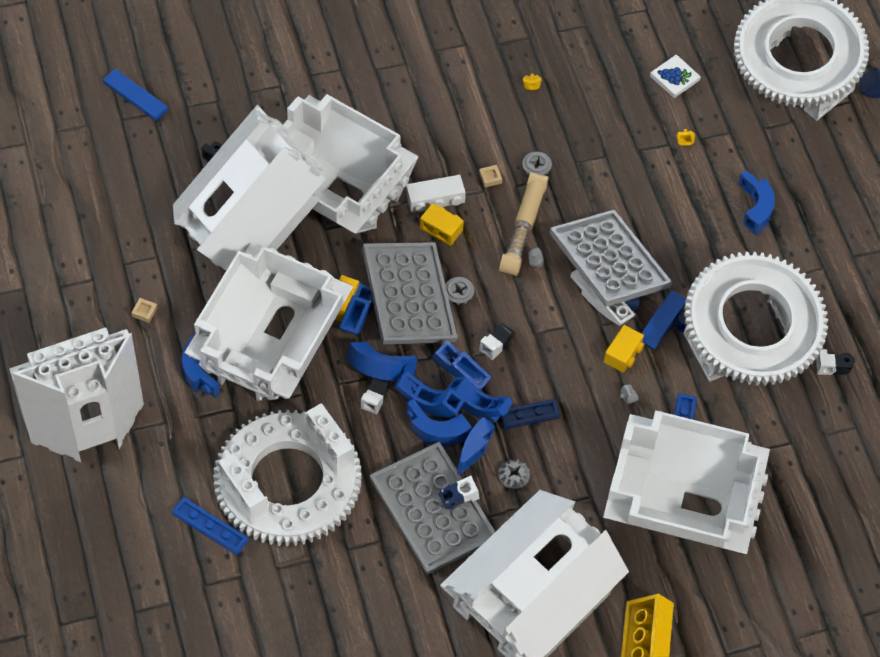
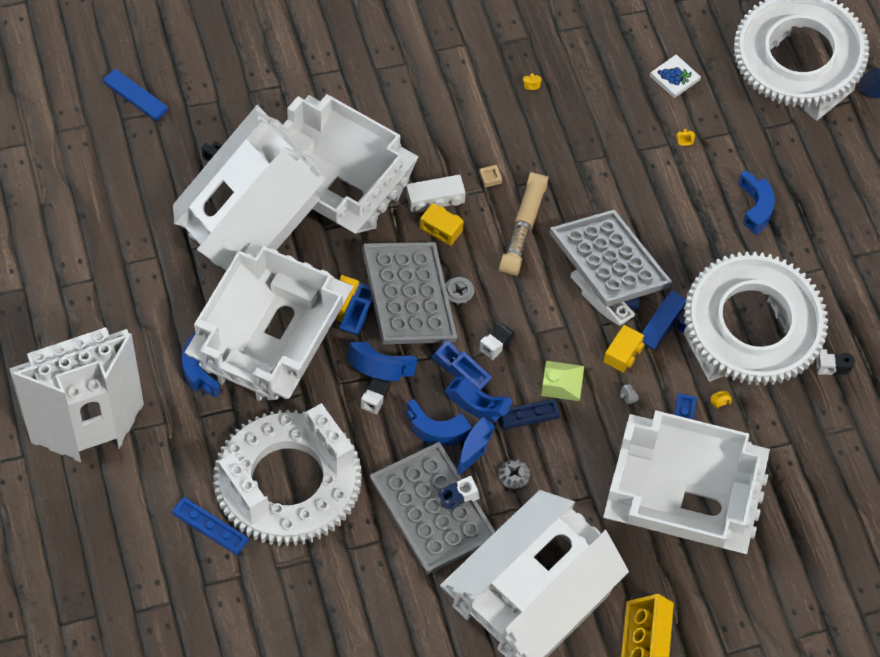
(144, 310): tan plate -> none
(431, 401): blue arch -> none
(531, 159): light grey gear -> none
(535, 258): light grey piece -> none
(562, 381): none -> yellowish green slope
(720, 399): none -> yellow piece

